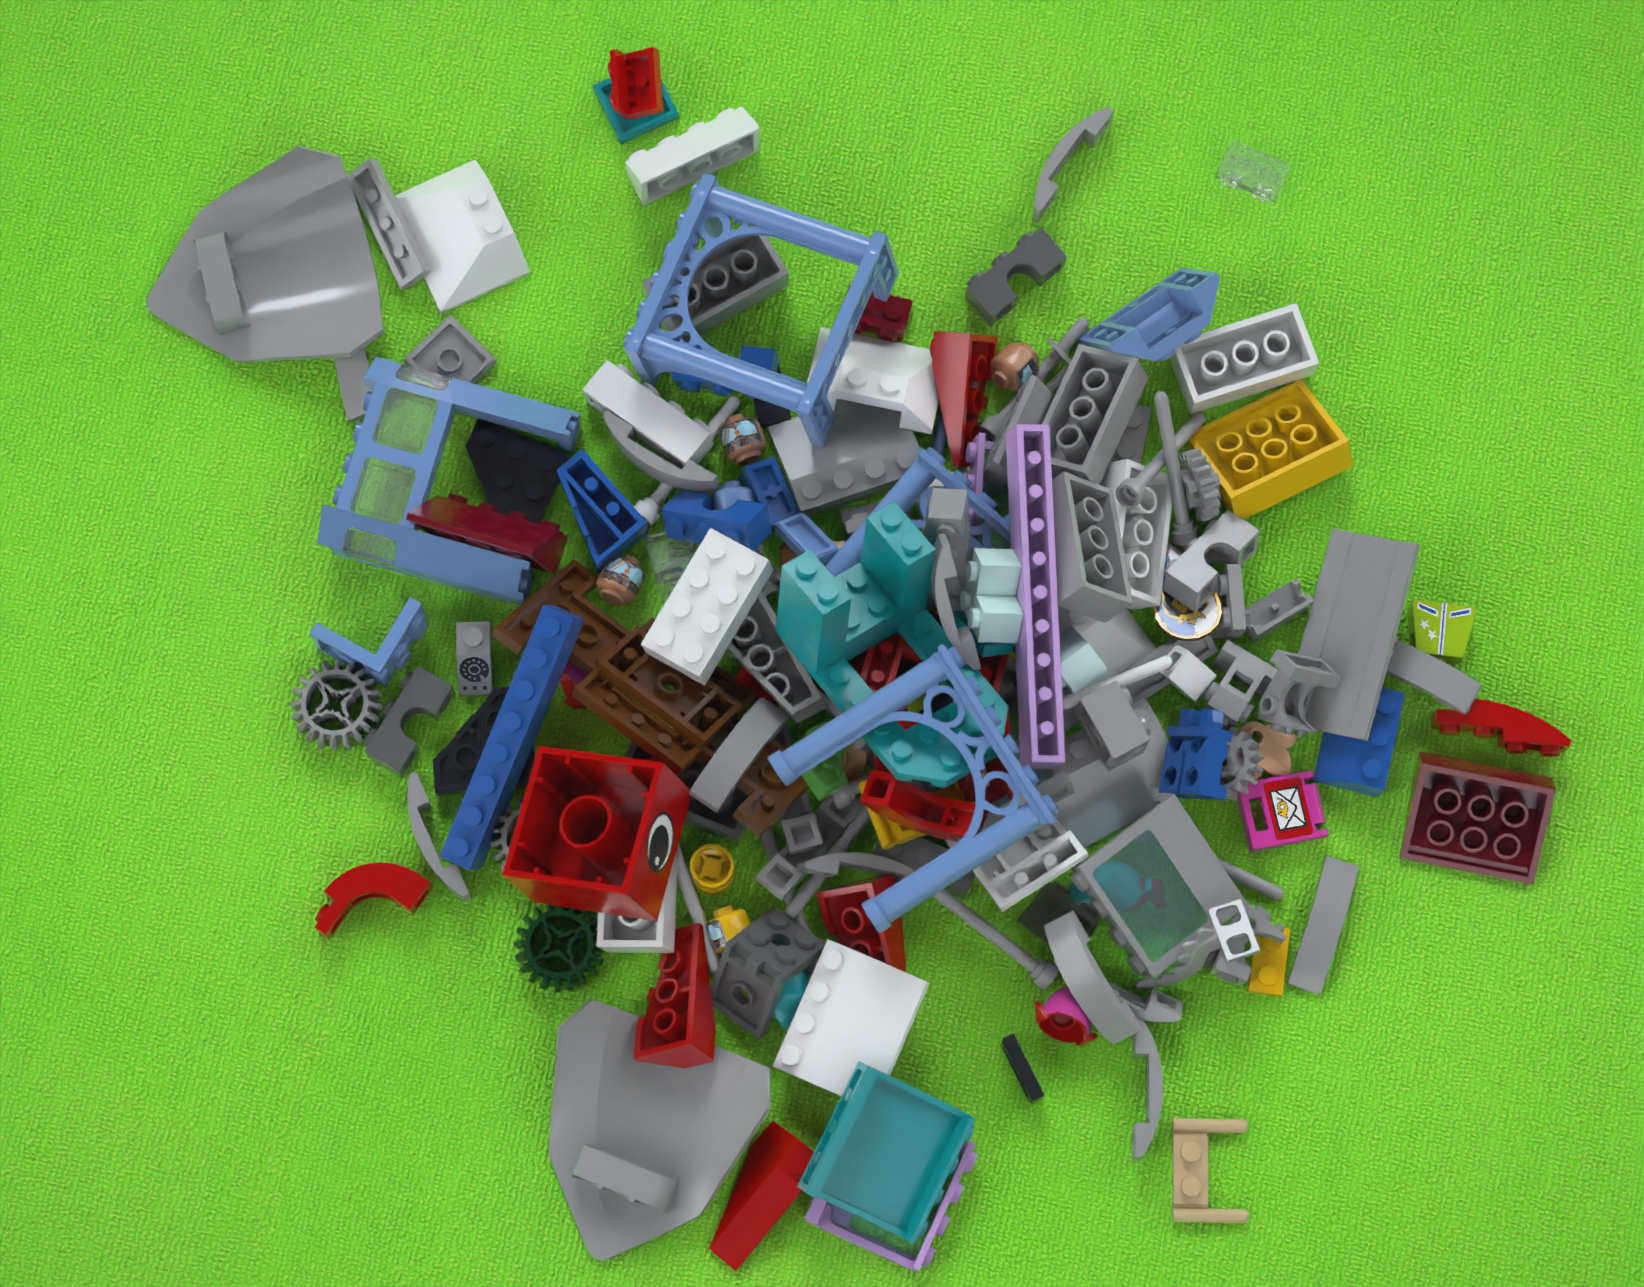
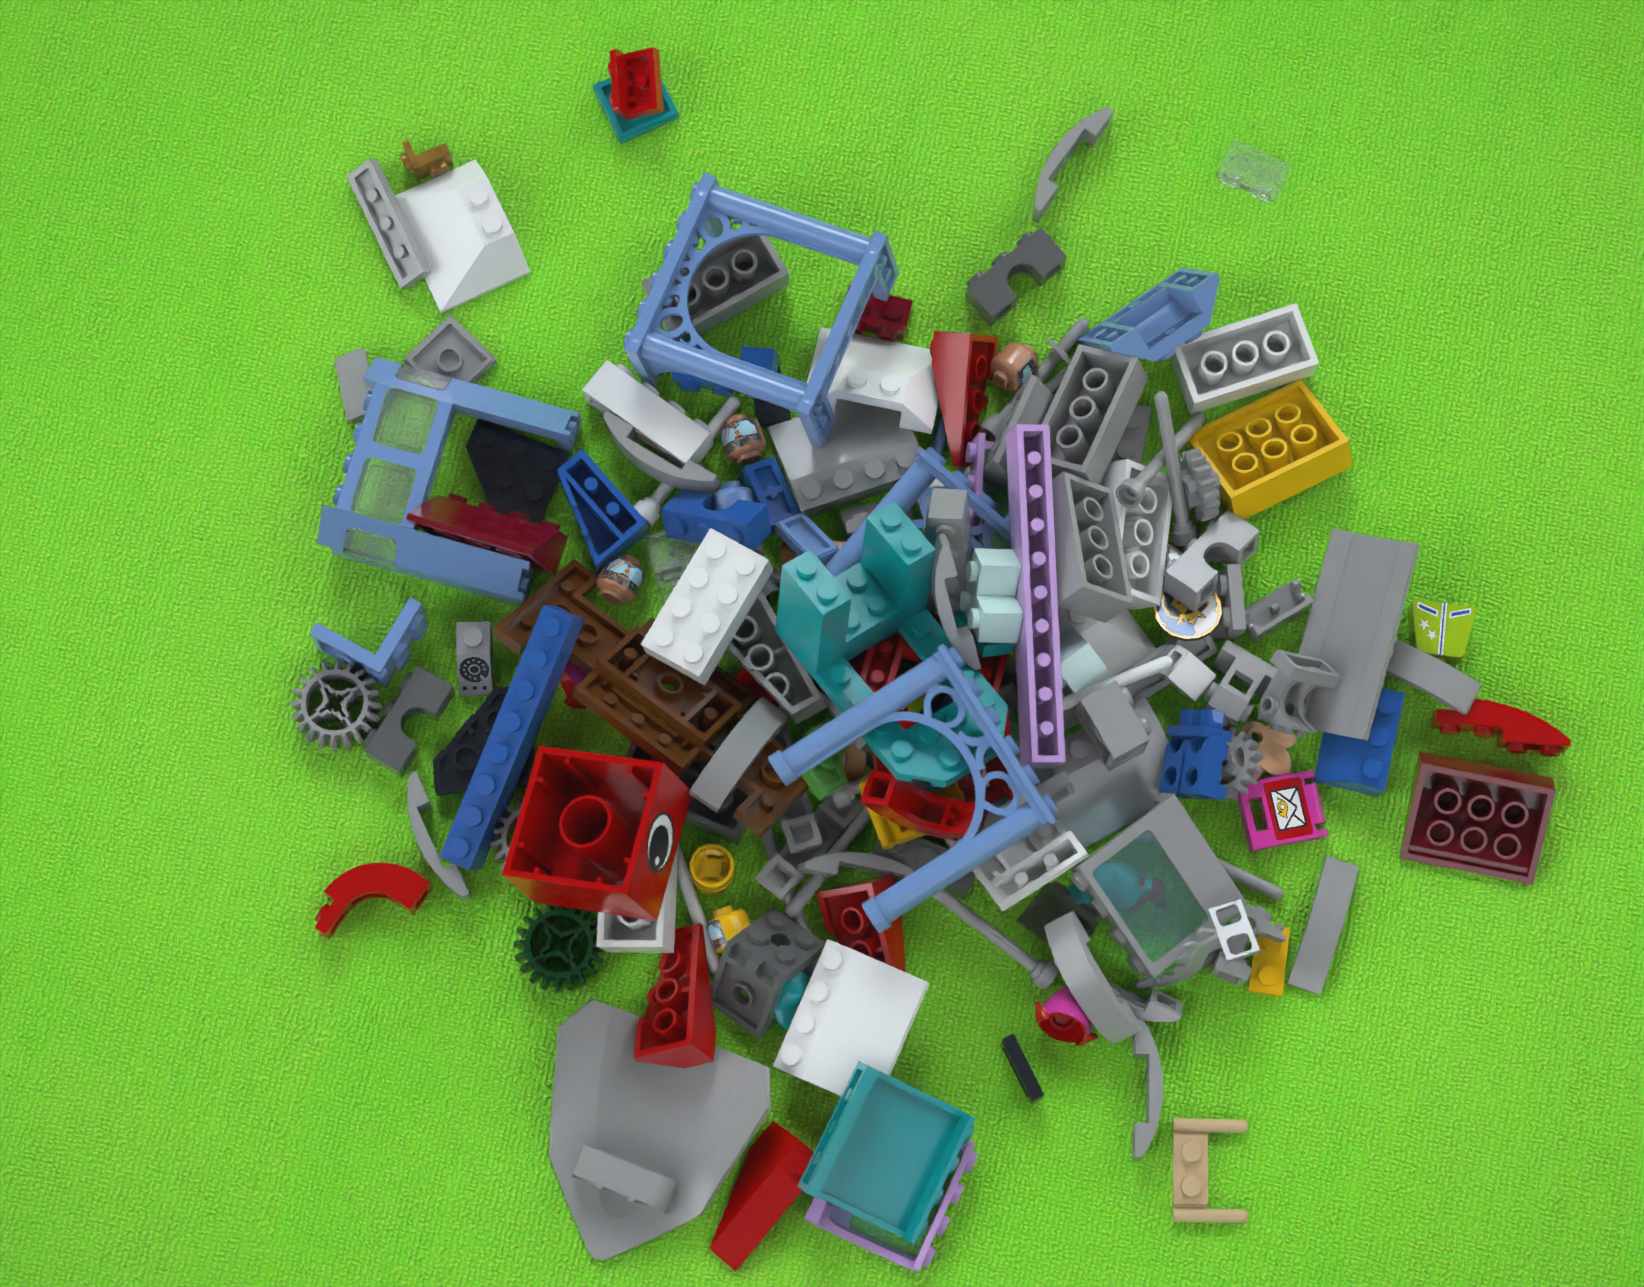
(276, 267): light grey windscreen -> none
(431, 162): none -> pearl gold bracket
(699, 151): white slope -> none

